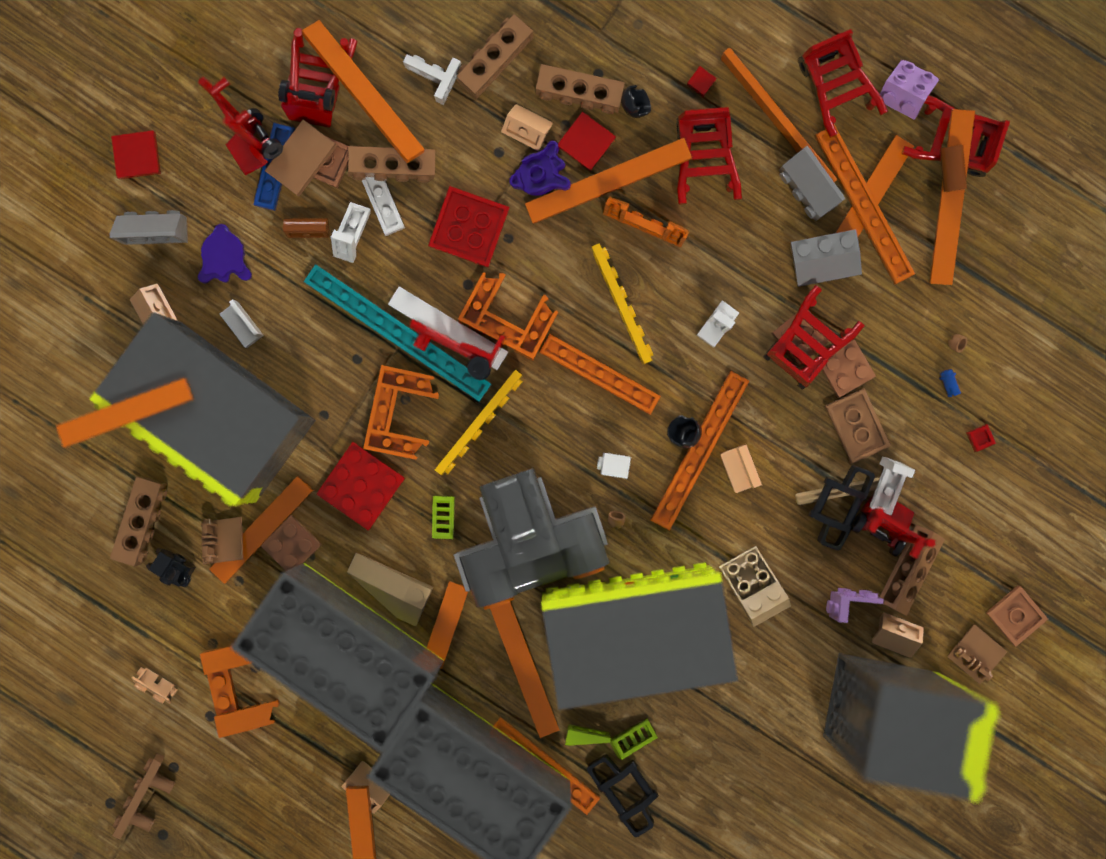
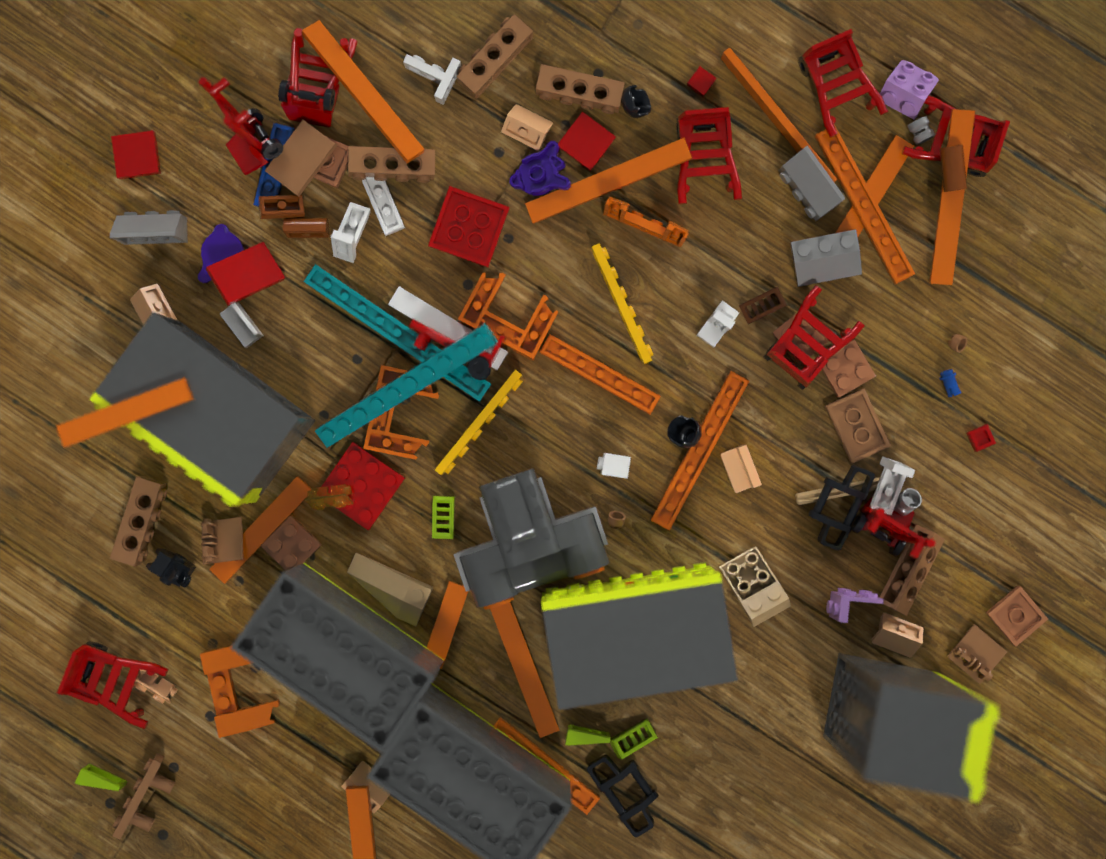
(82, 664): none -> red hand
(99, 778): none -> lime slope
(245, 273): none -> red tile
(281, 207): none -> dark orange brick
(319, 498): none -> clear yellow hinge
(407, 385): none -> teal plate
(782, 303): none -> reddish brown slope
(908, 501): none -> light grey wheel
(919, 126): none -> light grey wheel

